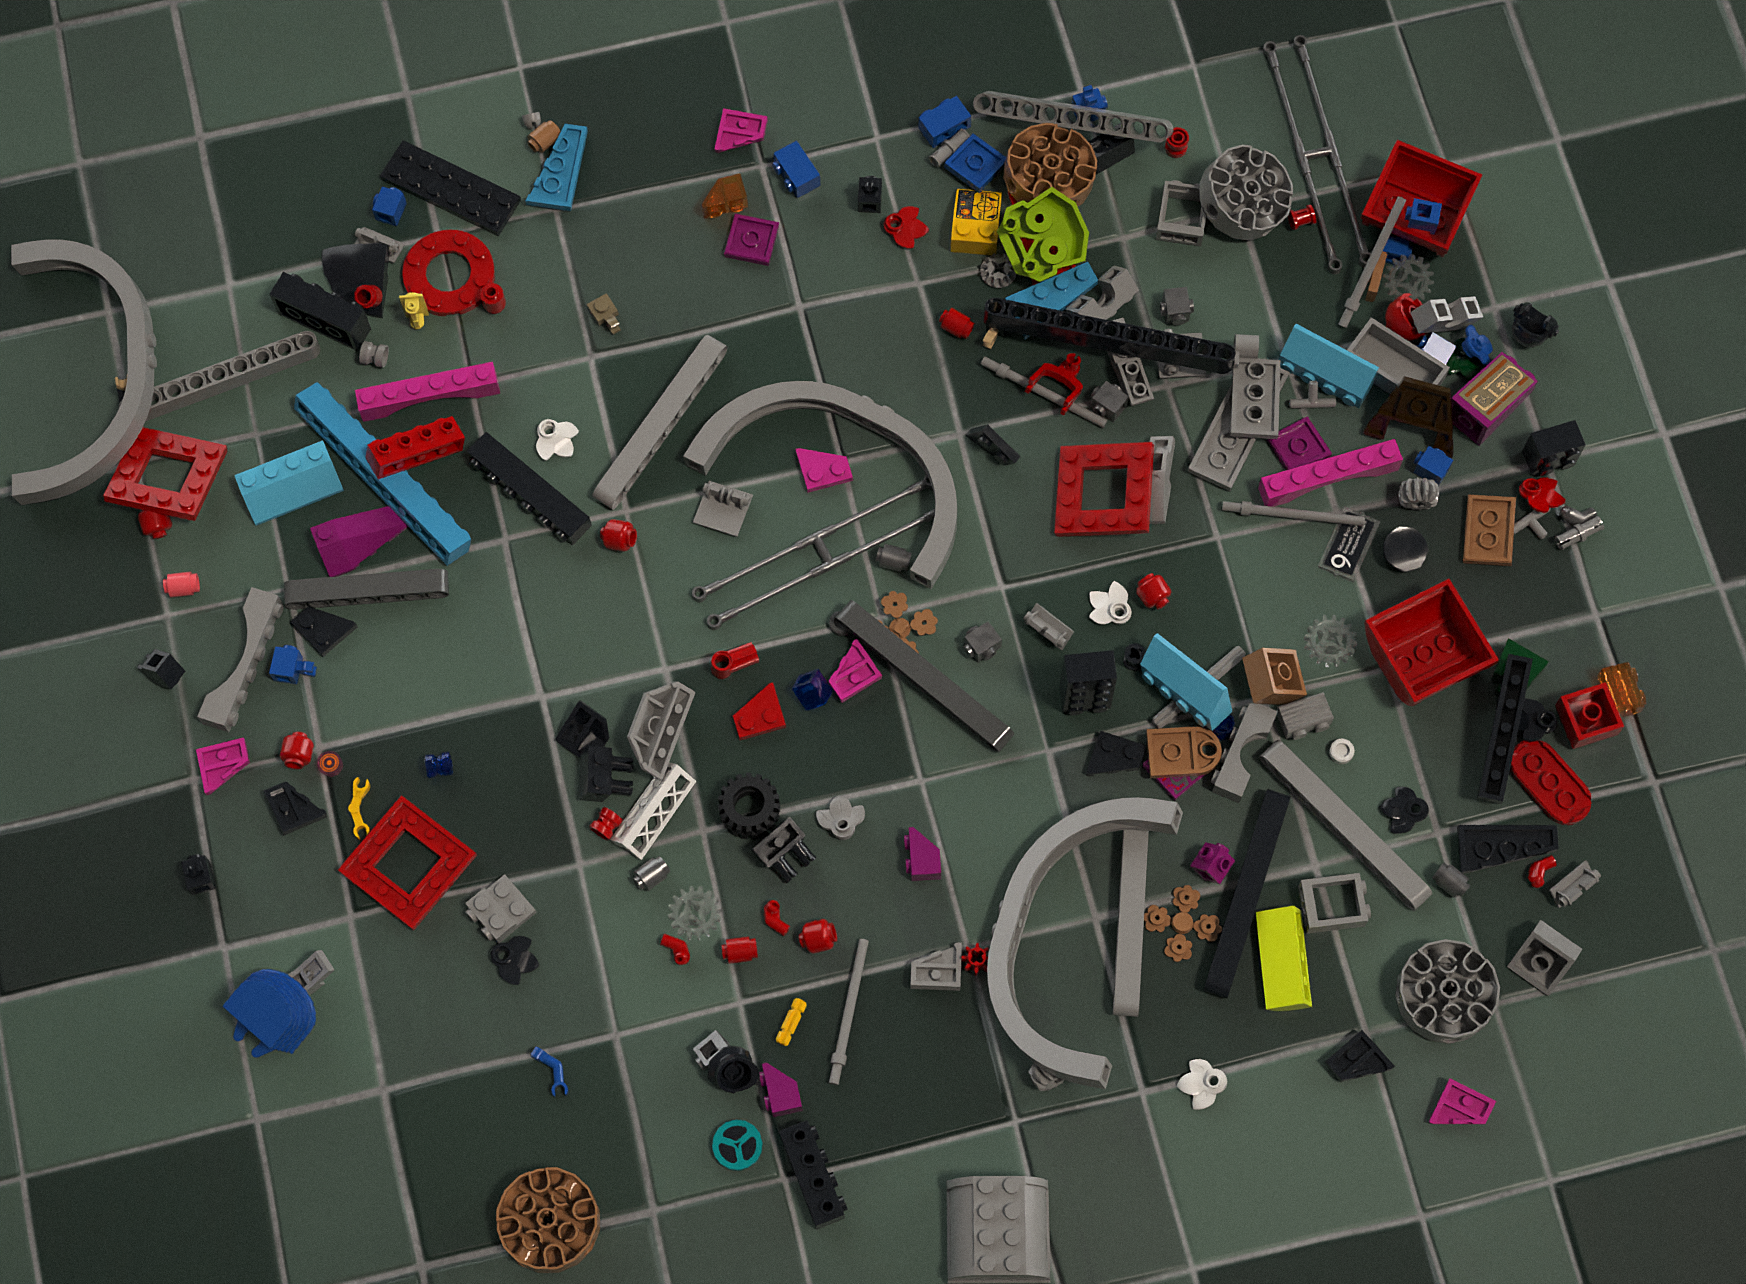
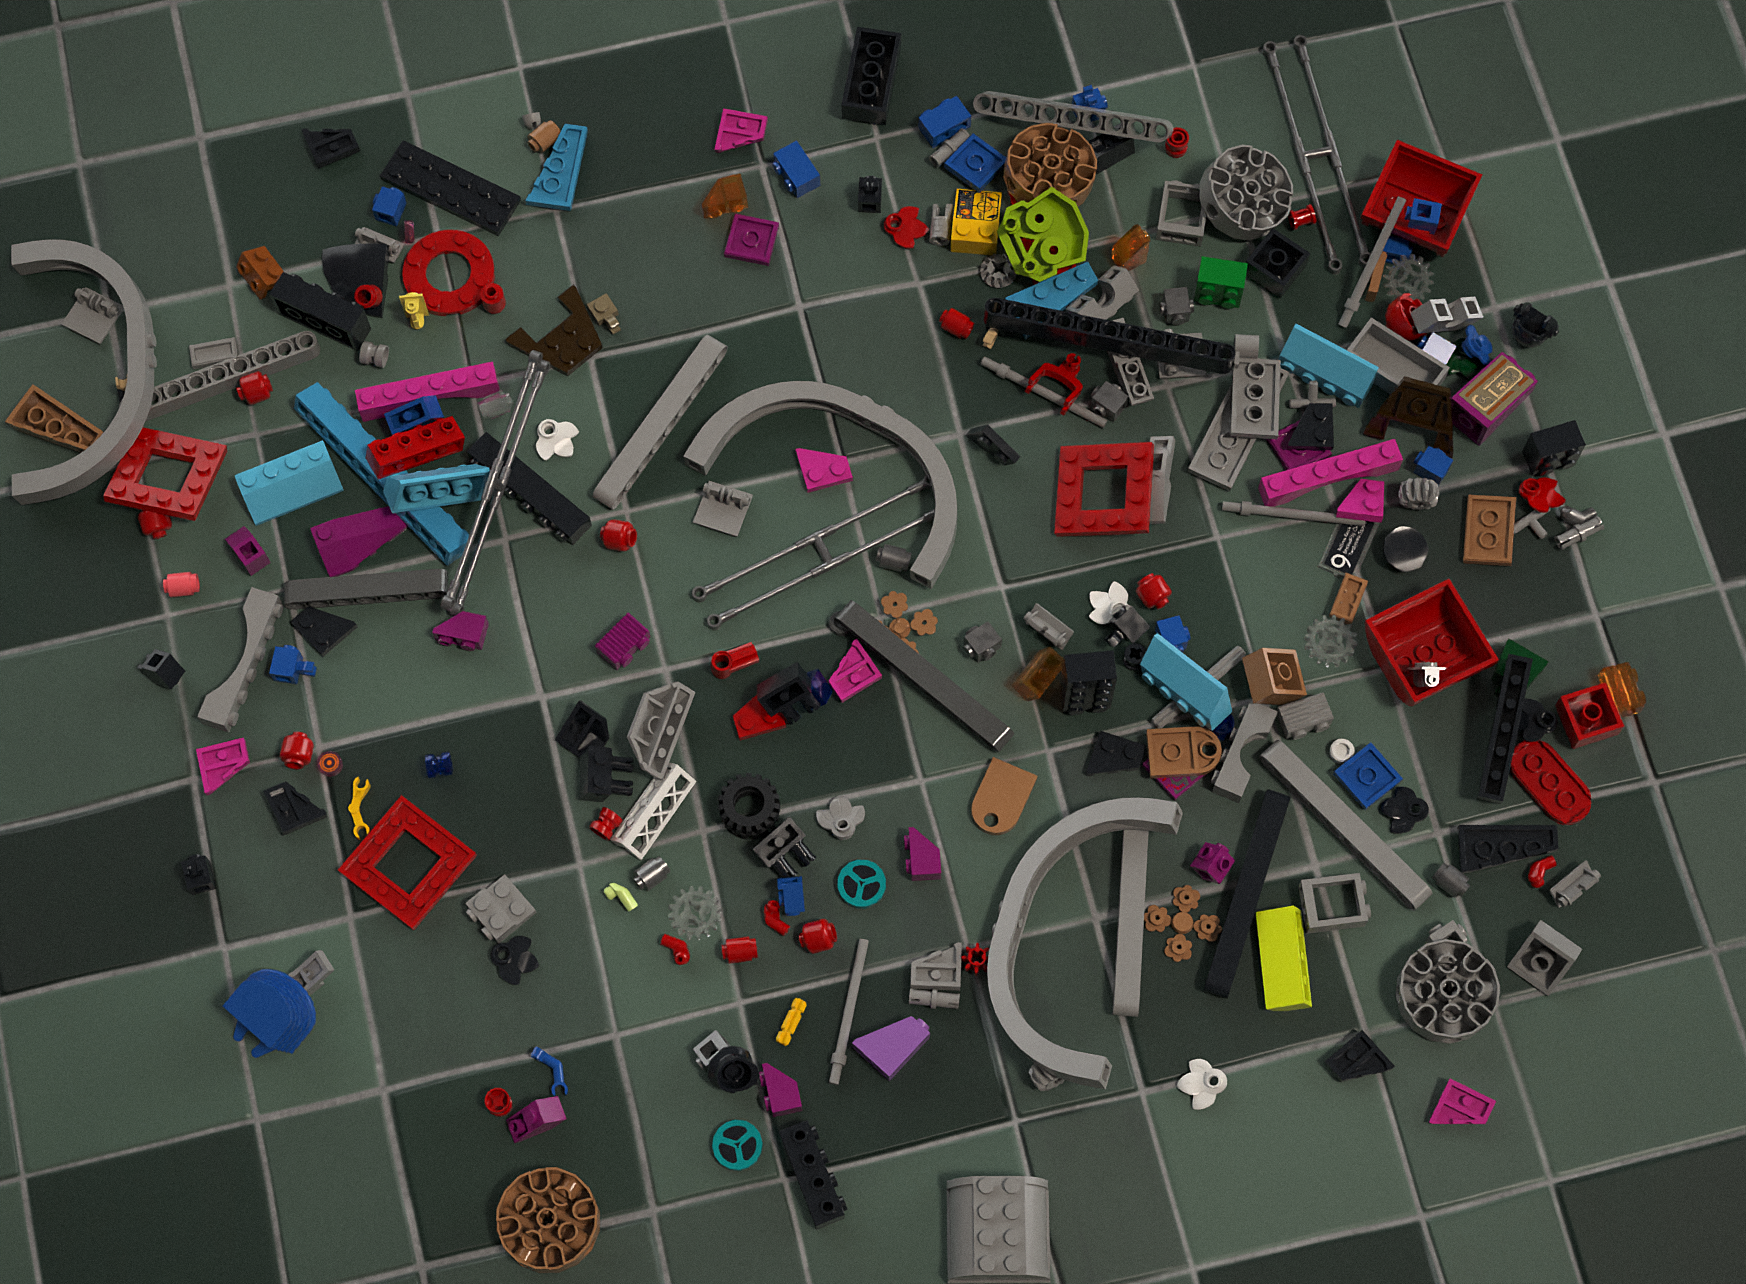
(52, 421): none -> medium nougat wedge
(92, 315): none -> light grey hinge
(213, 352): none -> light grey tile
(248, 550): none -> magenta slope
(254, 388): none -> red head
(259, 270): none -> dark orange bracket
(330, 145): none -> black wing
(409, 231): none -> clear pink tile
(415, 413): none -> blue brick
(435, 487): none -> medium azure slope
(463, 629): none -> magenta slope
(495, 404): none -> clear brick
(495, 1098): none -> red wheel
(536, 1118): none -> magenta slope
(541, 367): none -> flat silver bar
(567, 344): none -> dark brown wing
(622, 893): none -> yellowish green arm
(623, 642): none -> magenta brick
(784, 689): none -> black brick
(792, 895): none -> blue brick
(861, 884): none -> teal tile
(871, 75): none -> black brick
(893, 1045): none -> medium lavender slope
(934, 998): none -> light grey pin
(941, 225): none -> light grey hinge
(1002, 795): none -> medium nougat tile
(1038, 674): none -> clear orange brick
(1127, 624): none -> black brick
(1131, 248): none -> clear orange slope
(1173, 632): none -> blue brick
(1220, 282): none -> green brick
(1276, 262): none -> black brick
(1314, 429): none -> black wing
(1348, 598): none -> medium nougat plate
(1364, 502): none -> dark pink wing
(1367, 776): none -> blue plate
(1426, 674): none -> light grey hinge
(1451, 929): none -> light grey bracket

